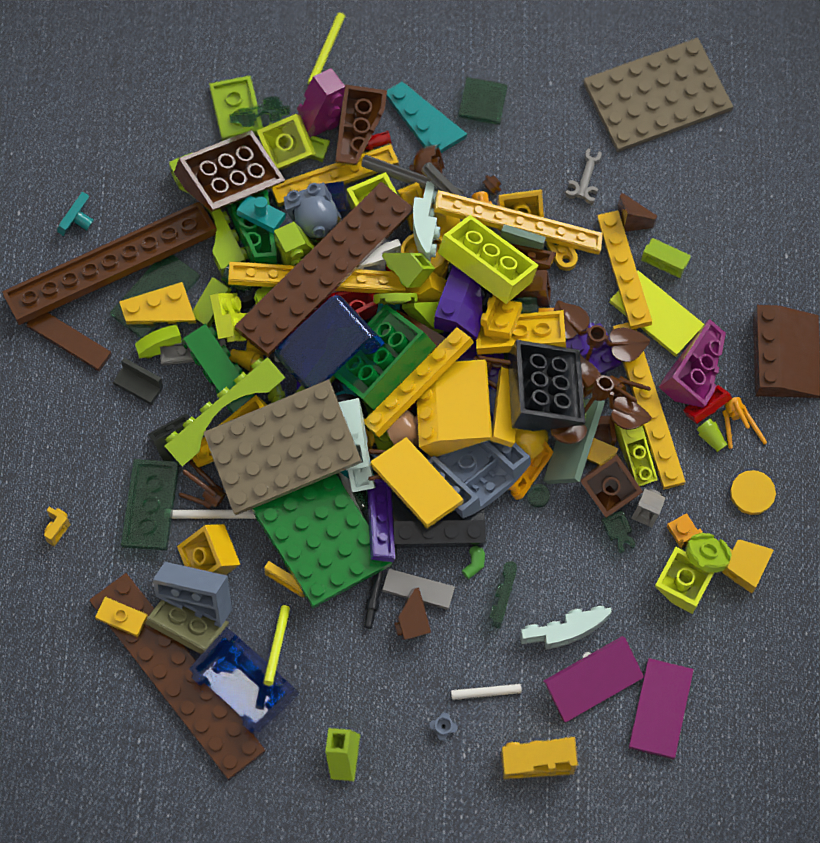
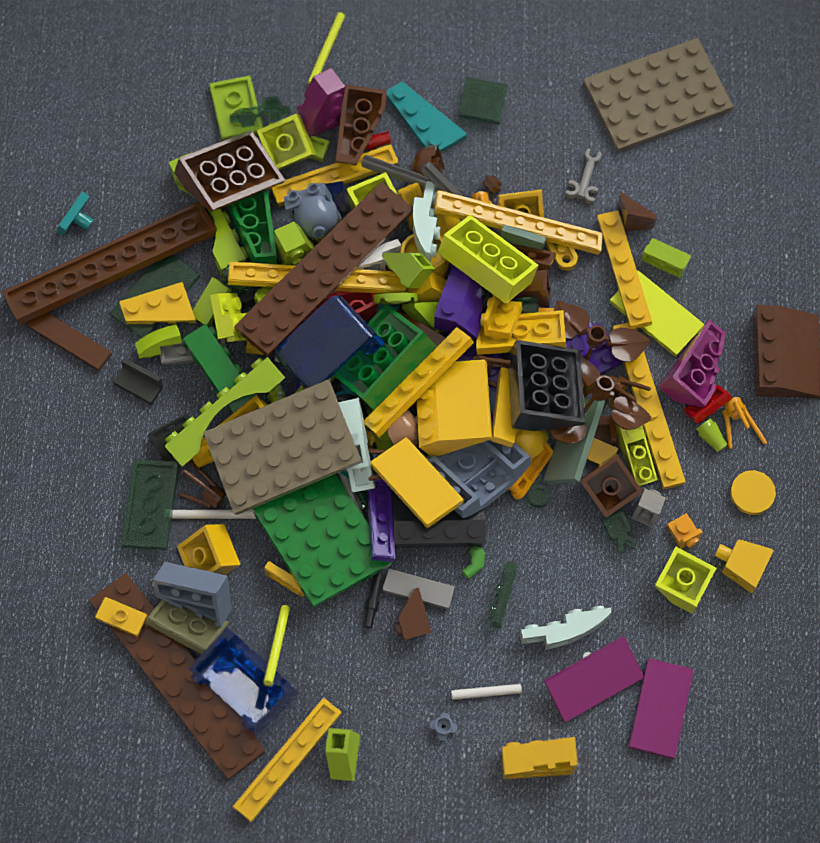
(56, 529): yellow bracket -> none
(244, 358): yellow cone -> none
(260, 213): teal tile -> none
(287, 760): none -> yellow plate
(708, 552): lime tile -> none

